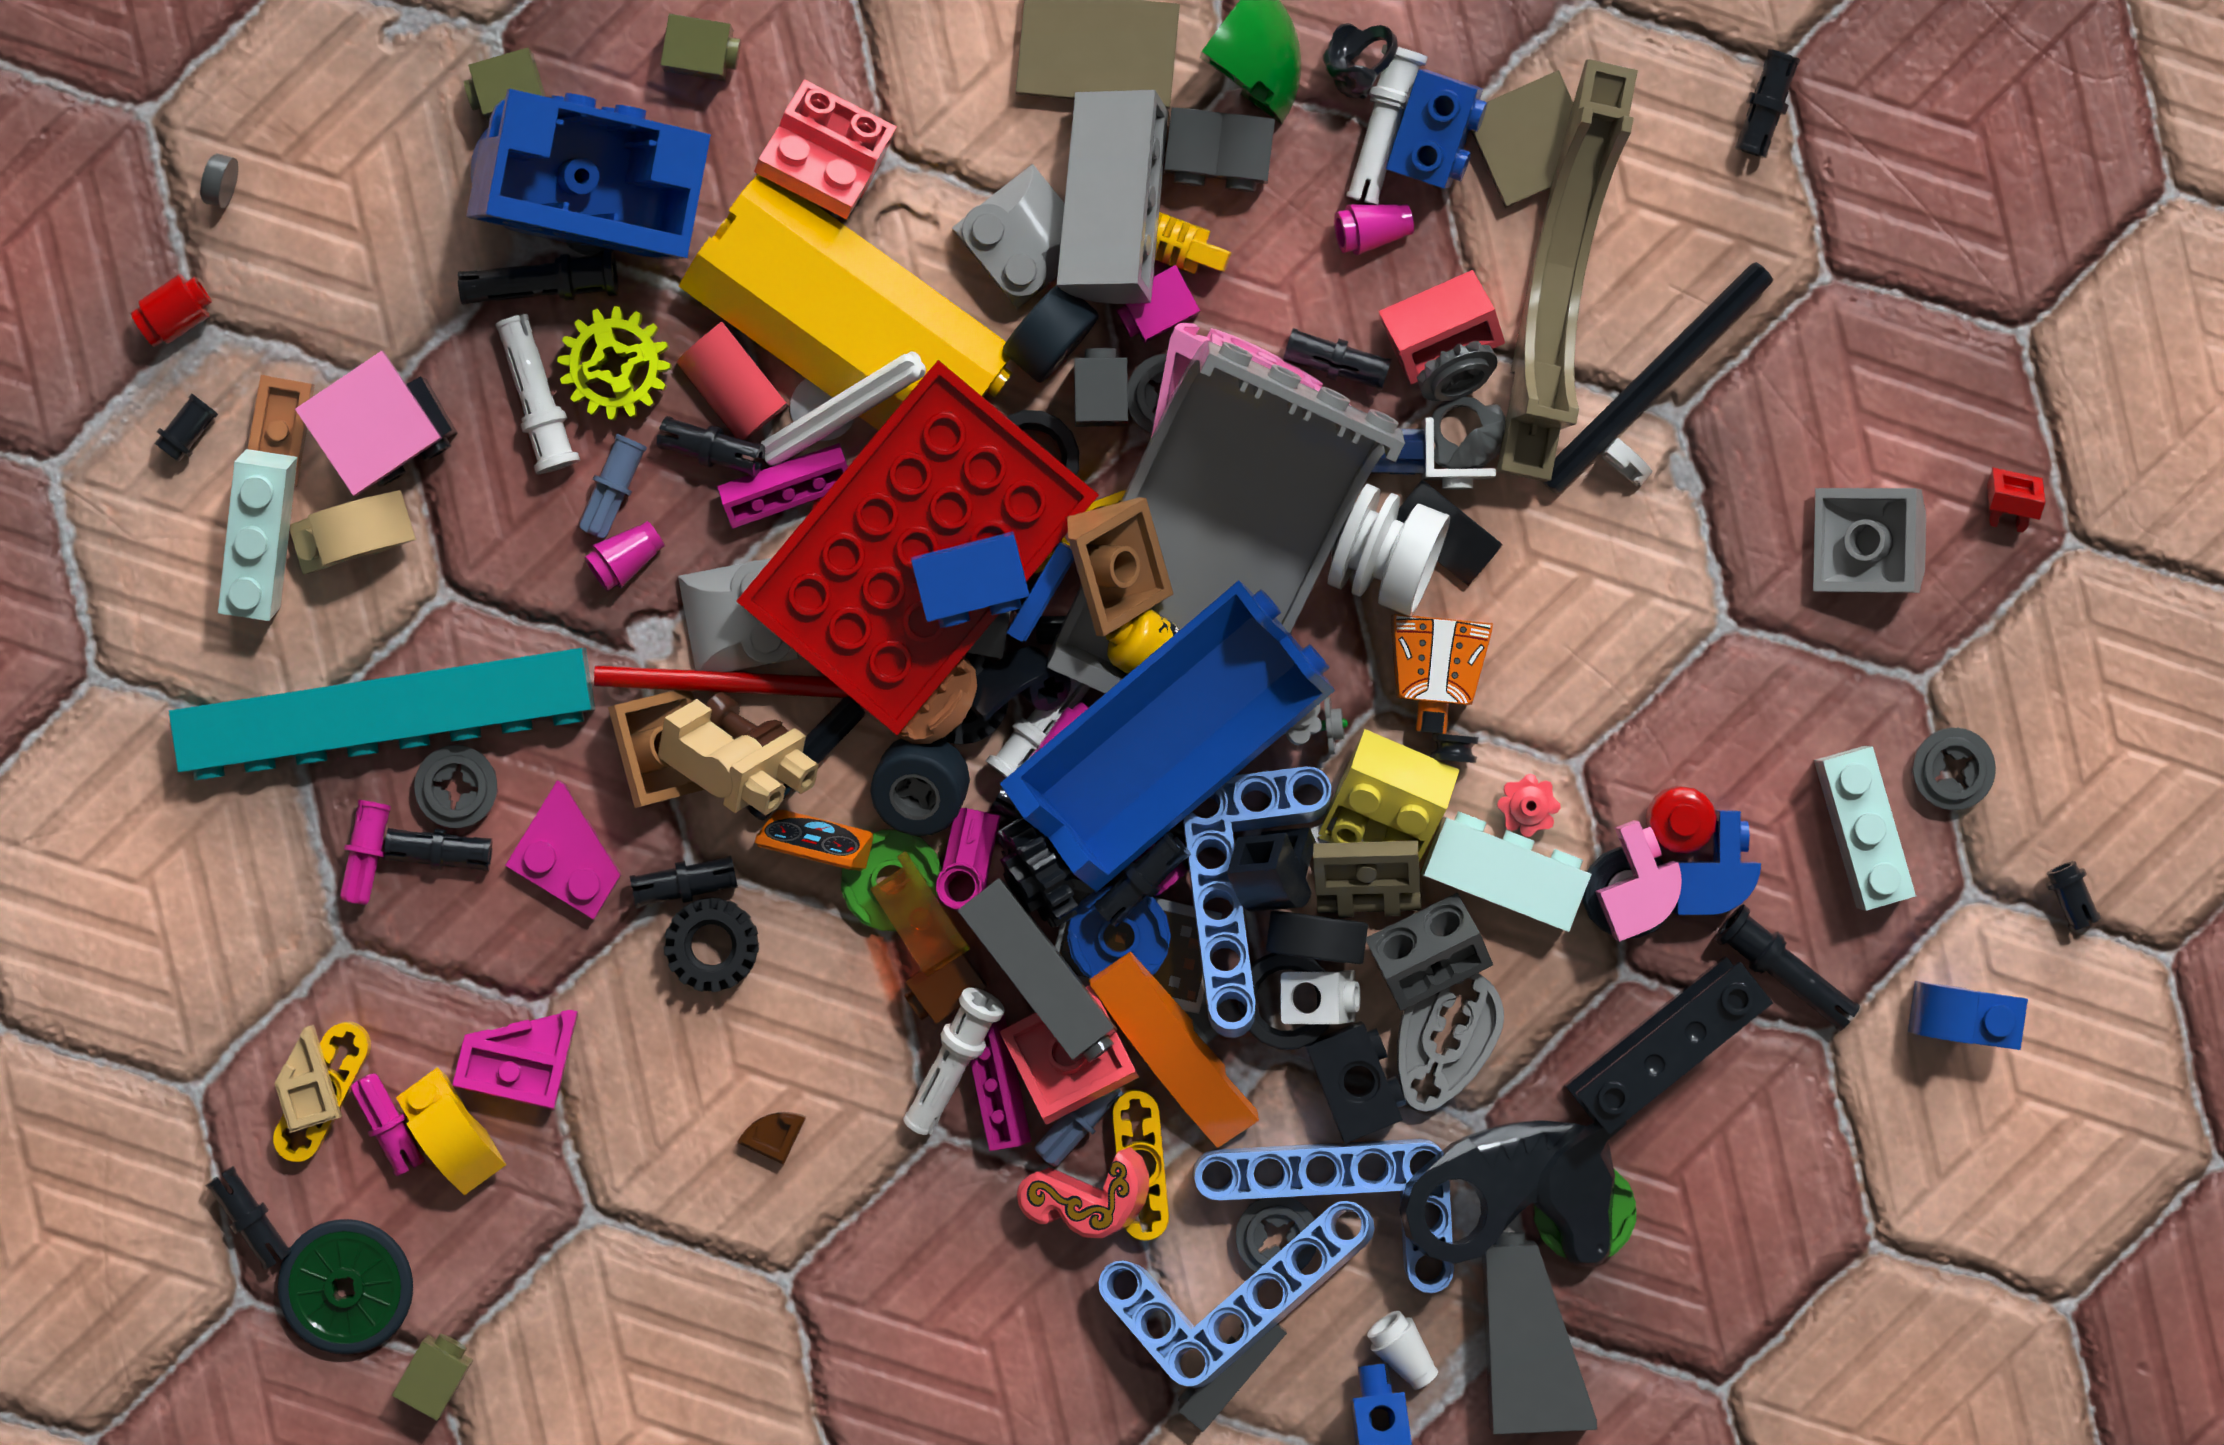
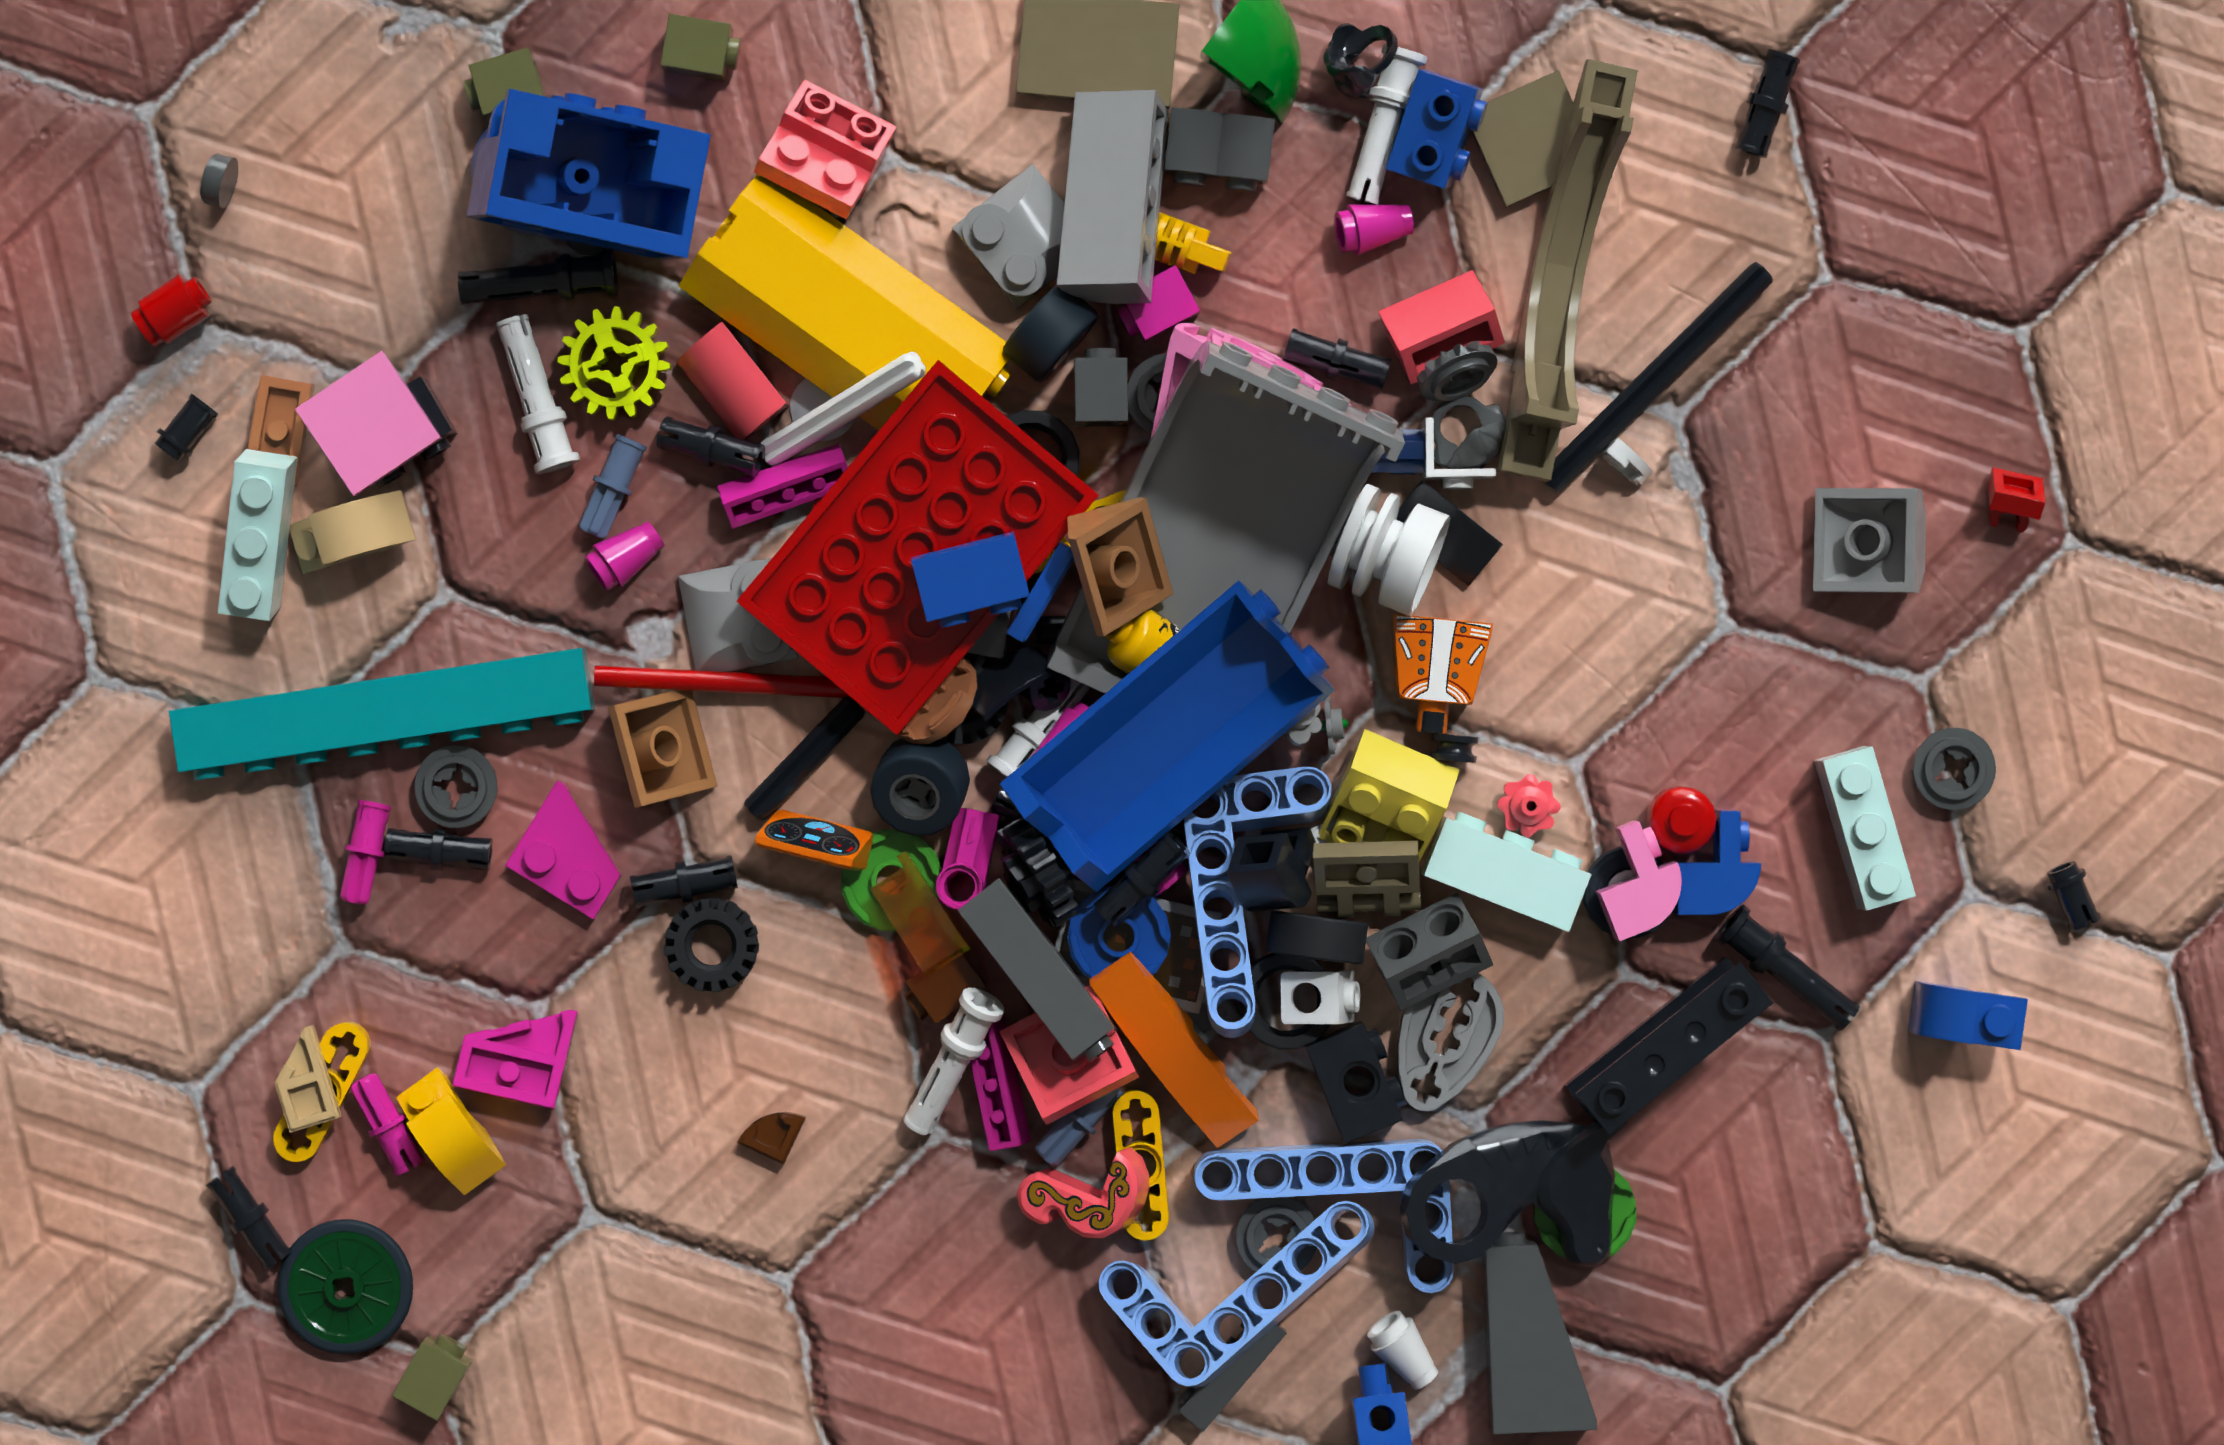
(739, 769): tan hips -> none

